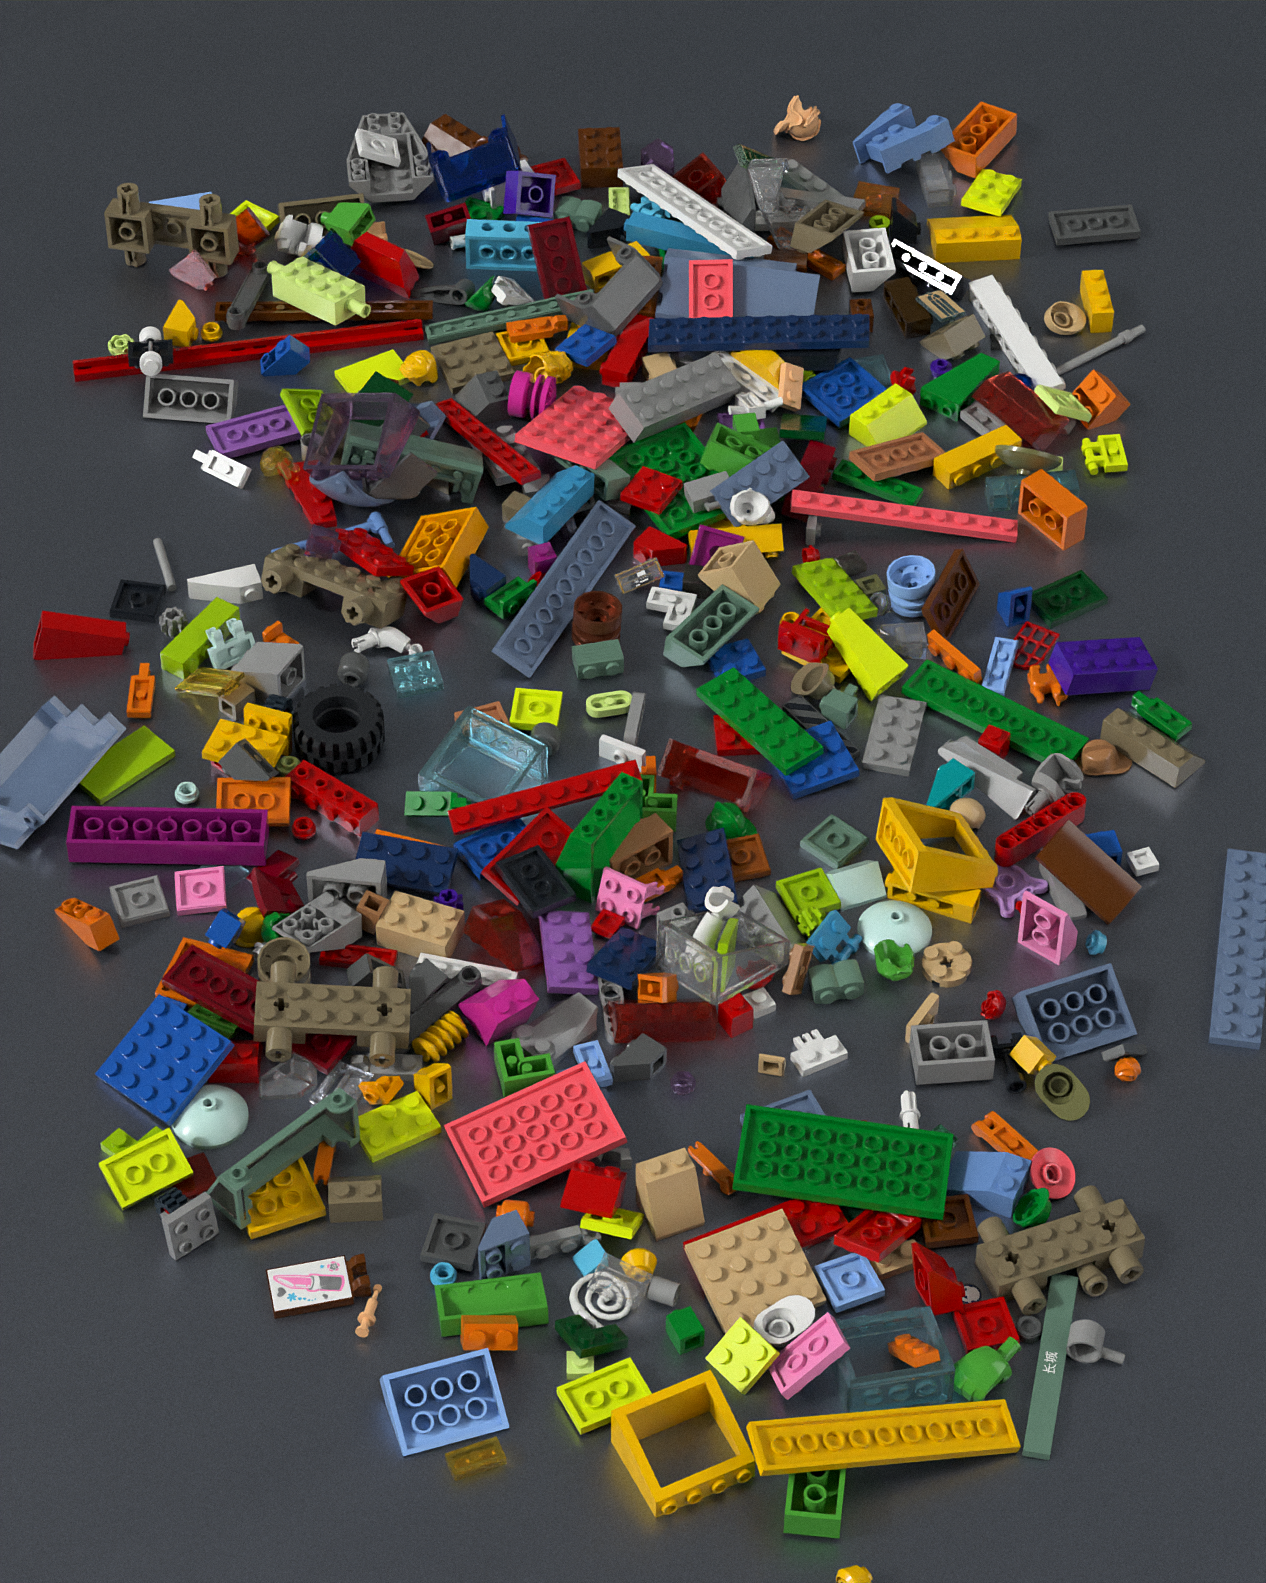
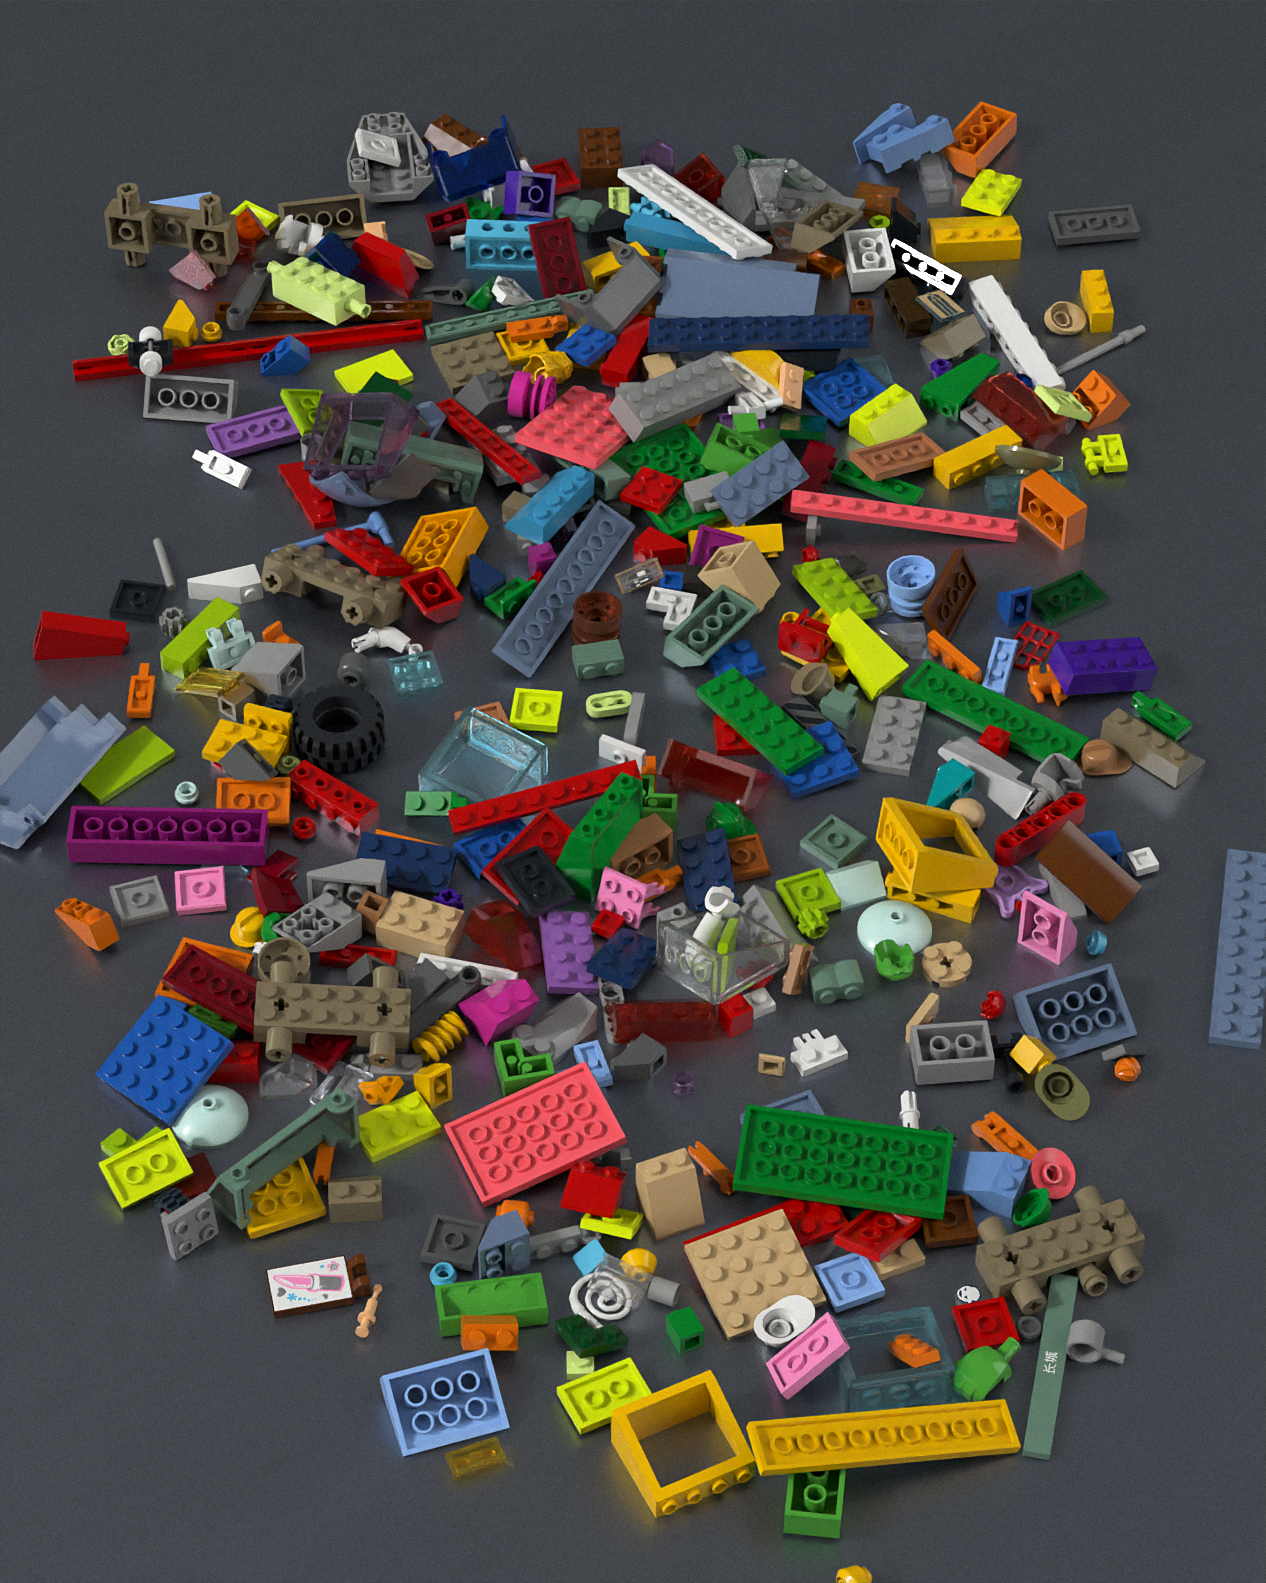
(225, 929): blue slope -> none
(277, 461): clear yellow piece -> none
(322, 542): clear purple slope -> none
(349, 220): bright green torso -> none
(420, 367): yellow hair -> none
(548, 735): dark grey head -> none
(658, 987): orange slope -> none
(710, 288): coral plate -> none
(742, 1356): neon yellow plate -> none
(756, 503): white piece -> none
(799, 122): light nougat helmet -> none
(829, 935): dark azure plate -> none
(904, 379): red tile -> none
(936, 1281): red slope -> none

